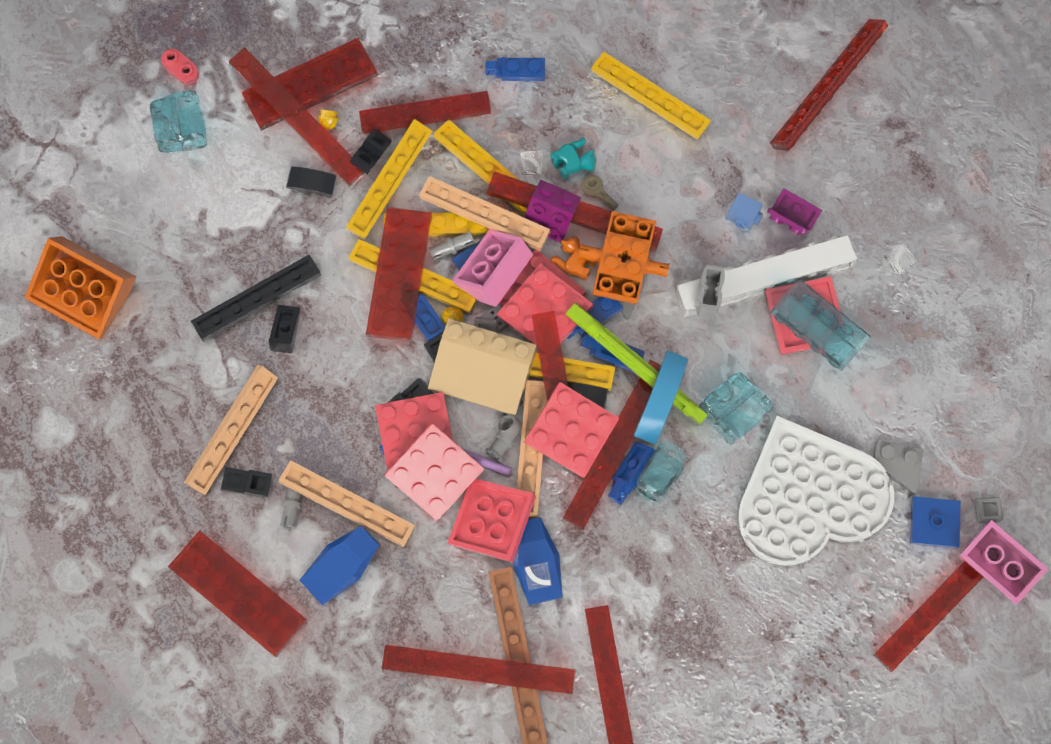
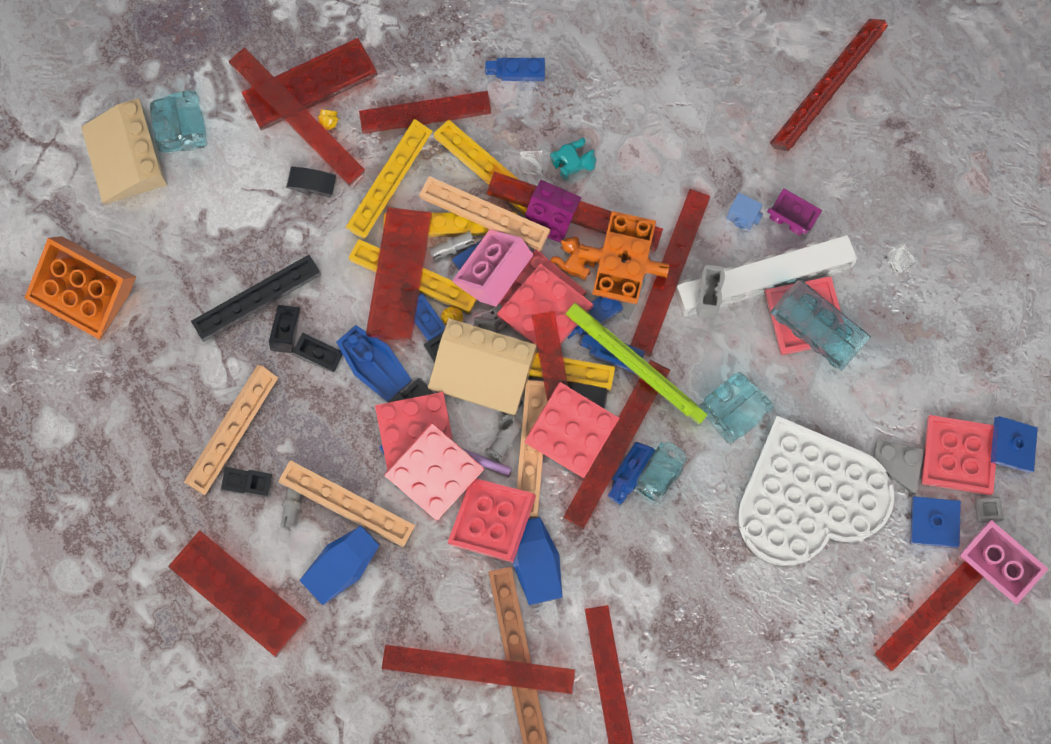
(123, 152): none -> tan slope
(179, 65): coral plate -> none
(317, 353): none -> black slope
(370, 151): black slope -> none
(373, 363): none -> blue piece
(537, 576): clear tile -> none
(593, 186): dark tan plate -> none
(650, 95): yellow plate -> none
(661, 397): dark azure slope -> none
(676, 255): none -> clear red plate
(958, 455): none -> coral plate
(1014, 444): none -> blue plate

